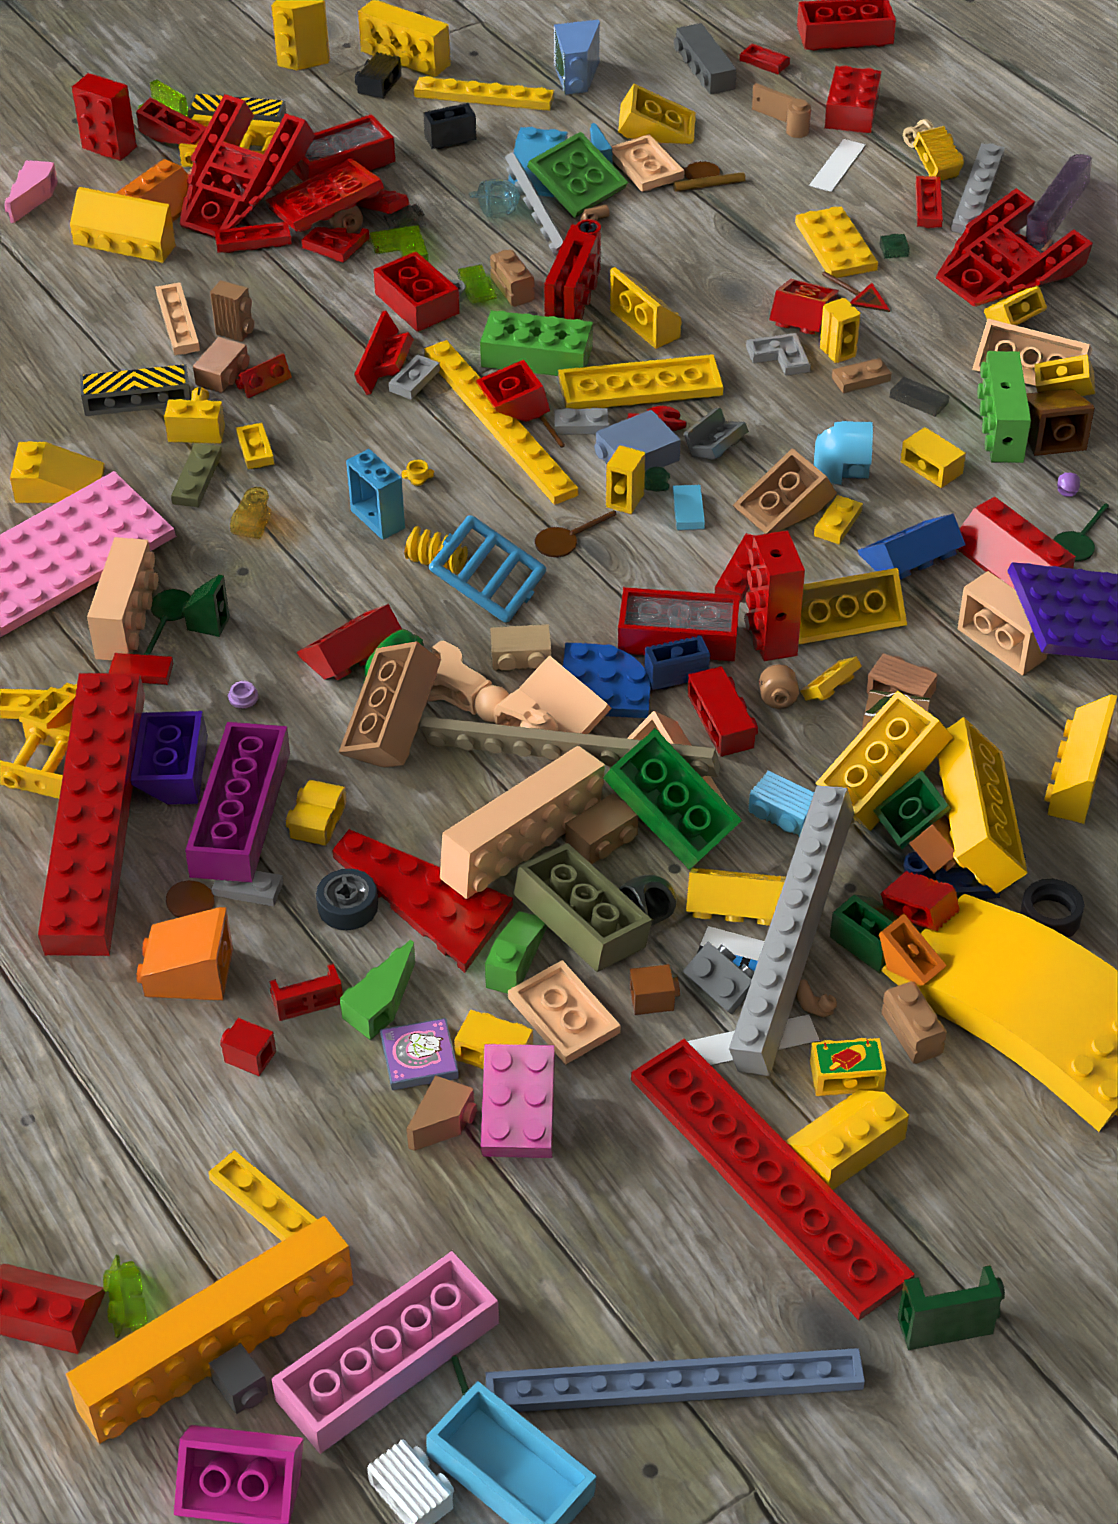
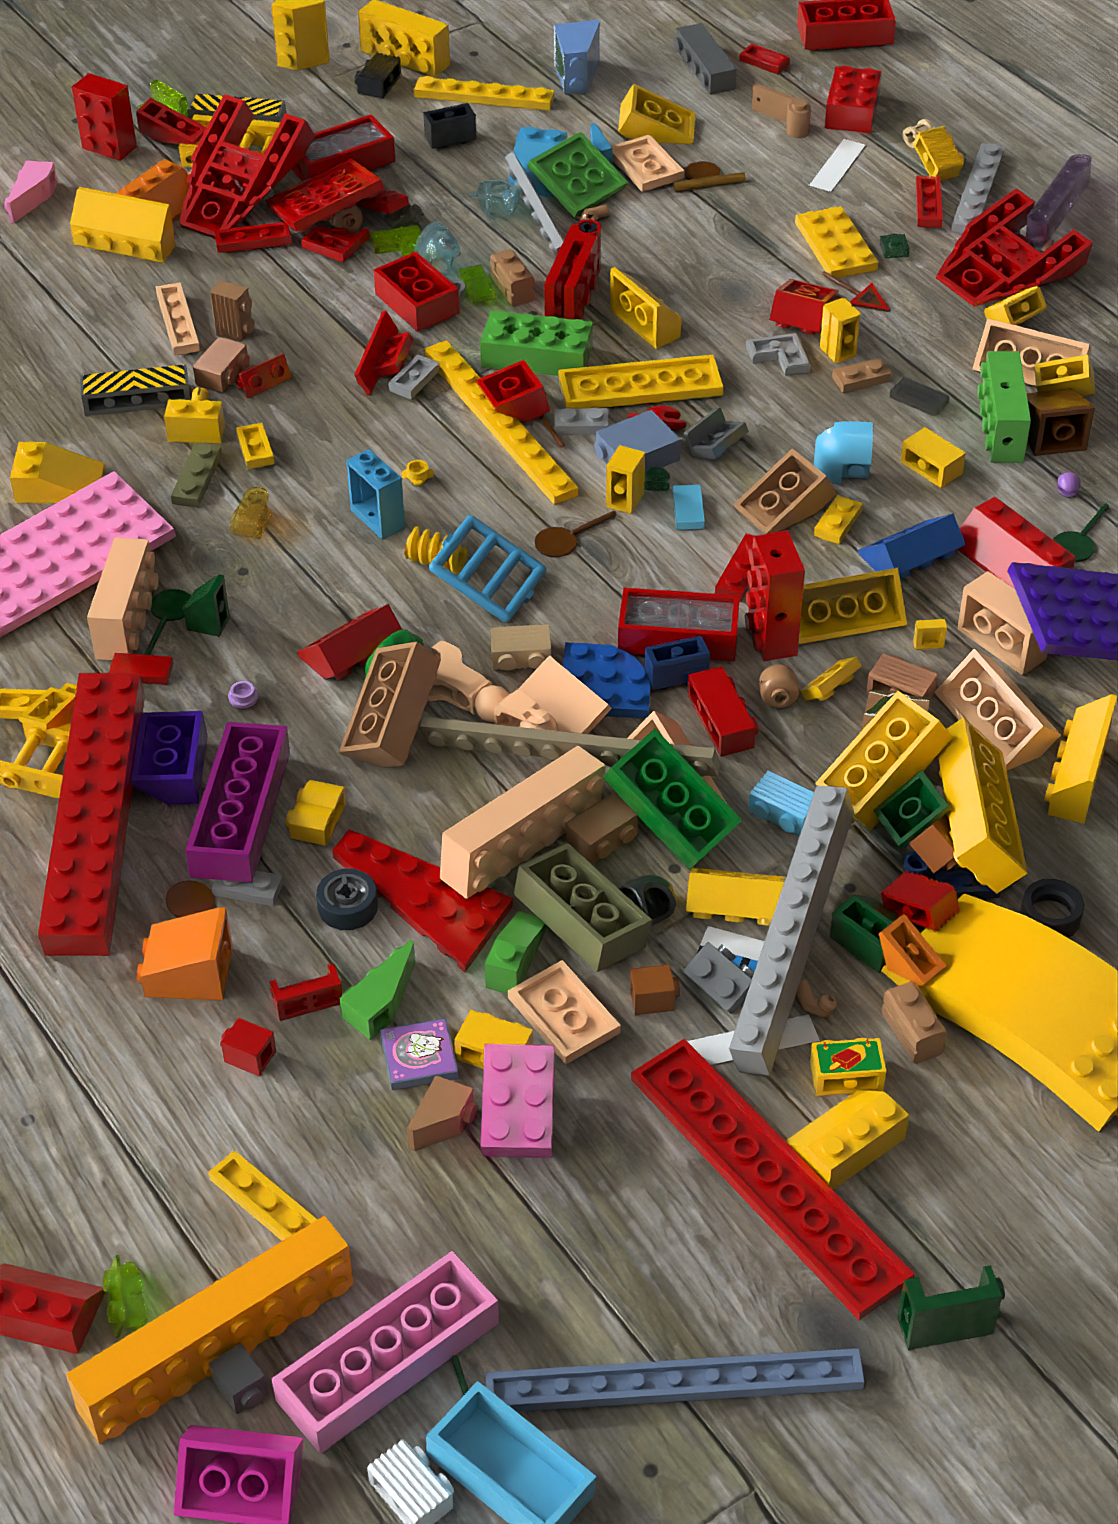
(438, 243): none -> clear light blue piece
(930, 634): none -> yellow plate
(997, 709): none -> light nougat slope

